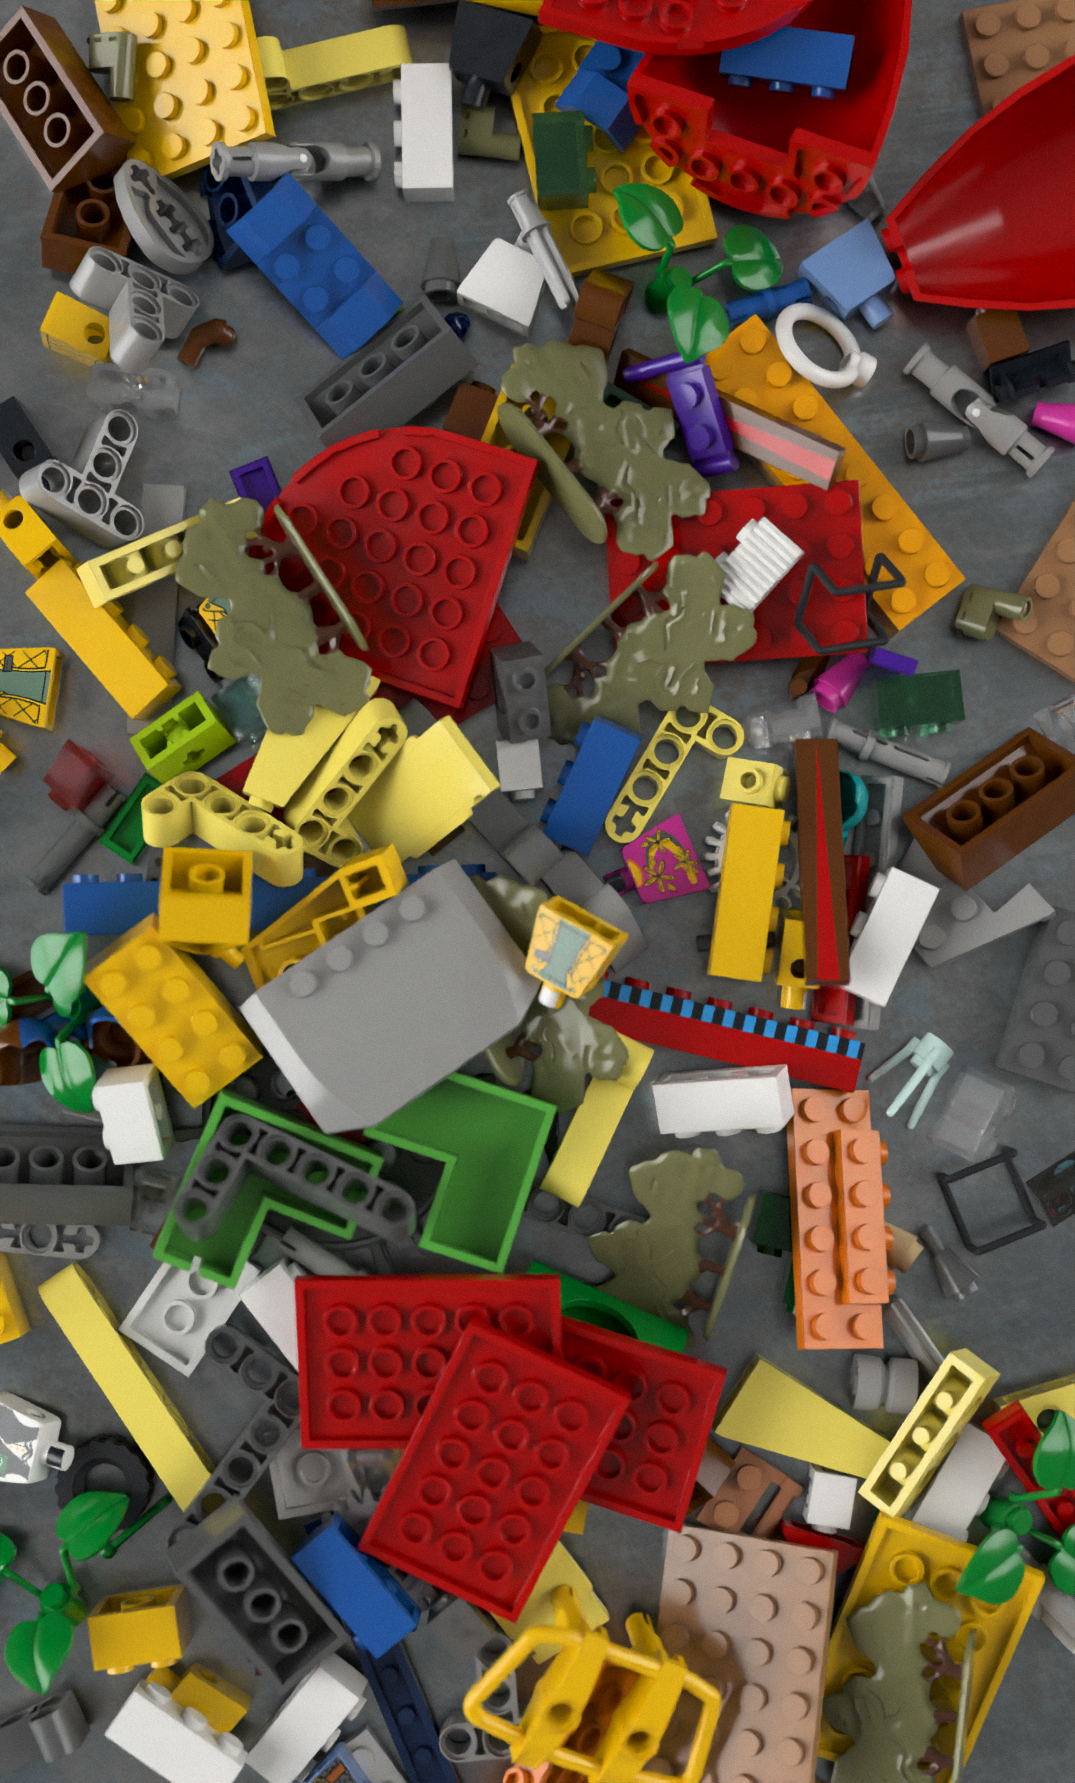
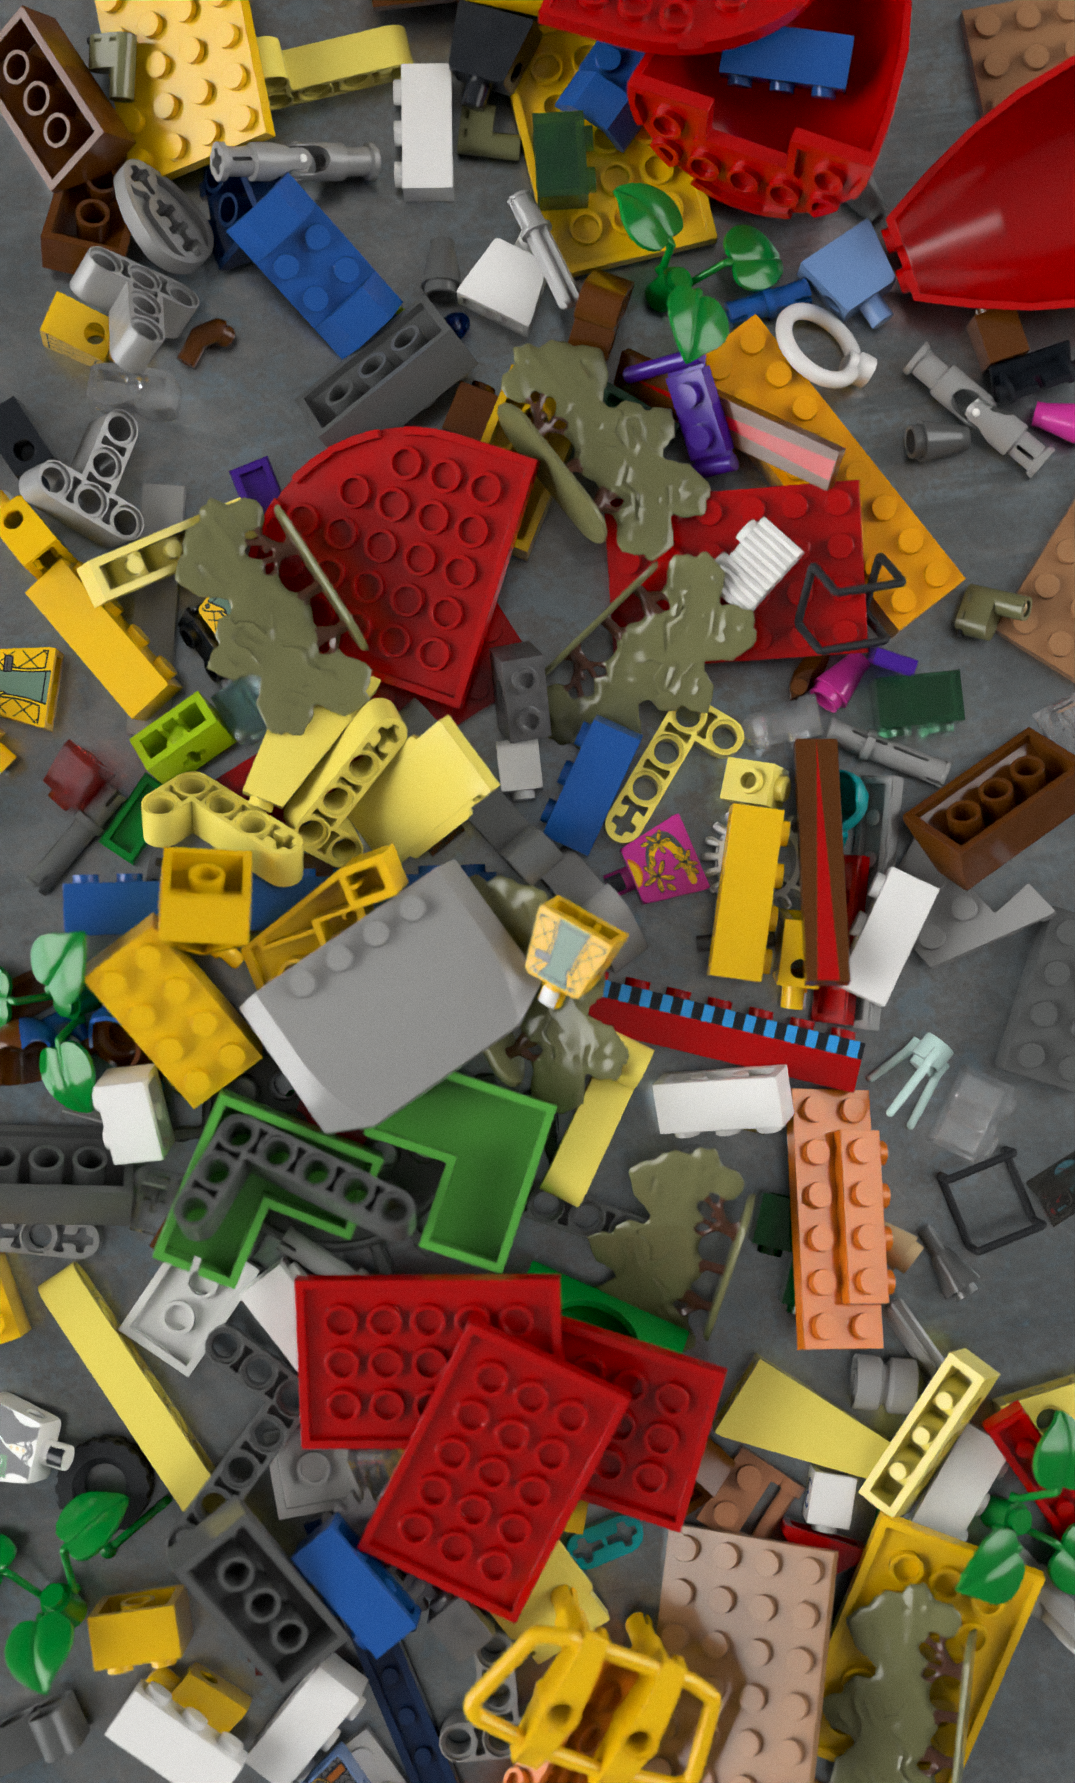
(609, 1549): none -> teal beam

